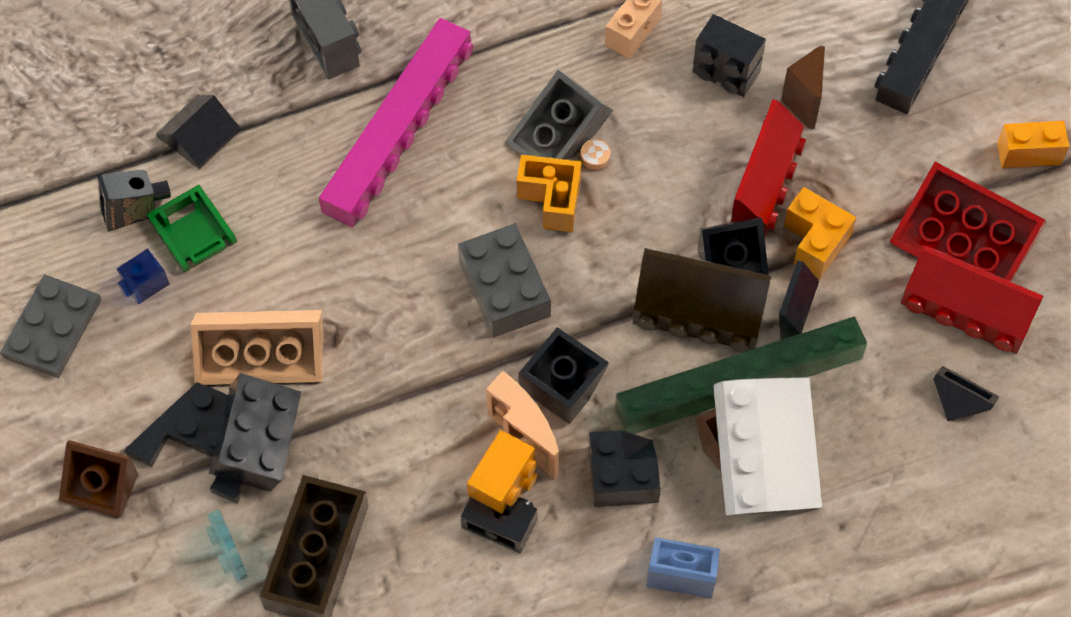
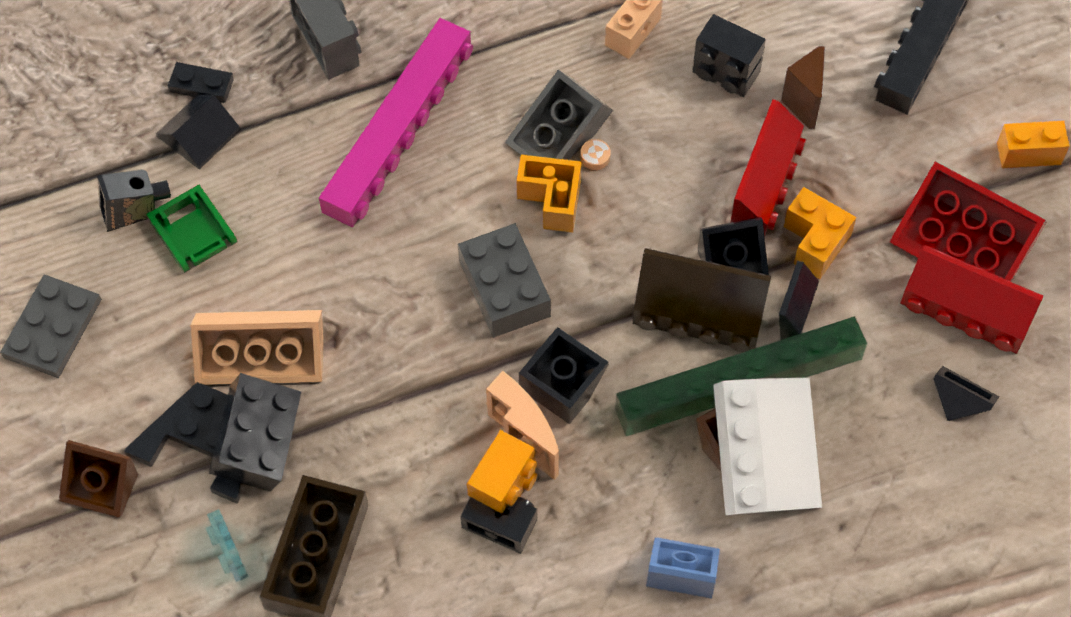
(142, 277): clear blue brick -> none
(199, 80): none -> black plate
(623, 469): black slope -> none

